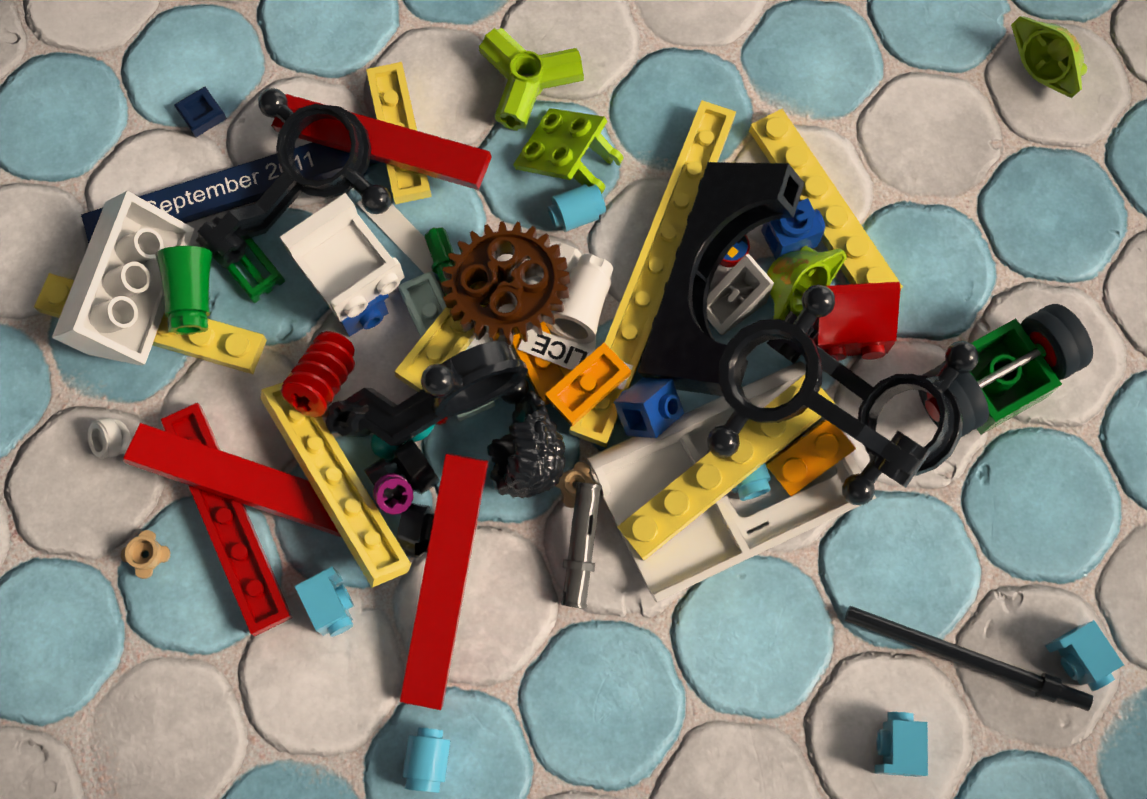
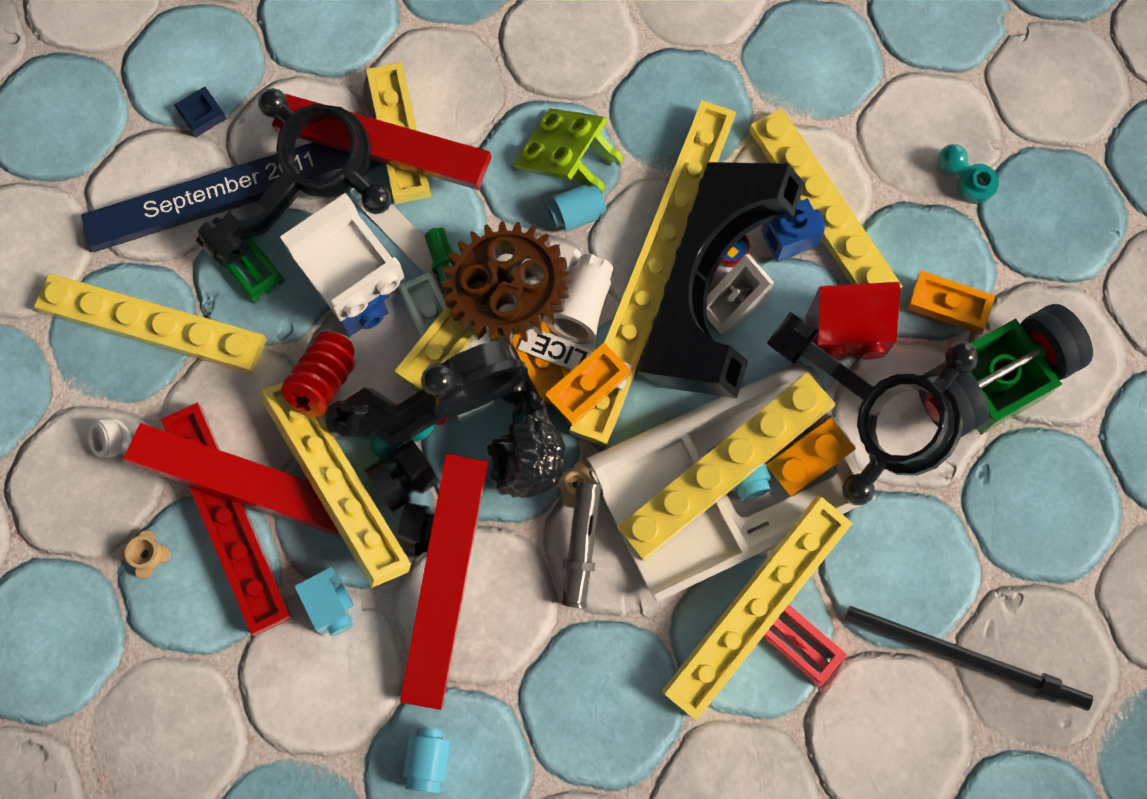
(119, 286): white slope -> none
(185, 287): green plant -> none
(394, 506): magenta bush -> none
(520, 91): lime piece -> none
(649, 407): blue brick -> none
(756, 607): none -> light yellow plate
(797, 272): lime hat -> none
(828, 667): none -> coral tile
(898, 458): black piece -> none
(903, 746): medium azure brick -> none
(951, 302): none -> light orange plate
(954, 160): none -> teal plate
(1050, 55): lime hat -> none
(1087, 655): medium azure brick -> none

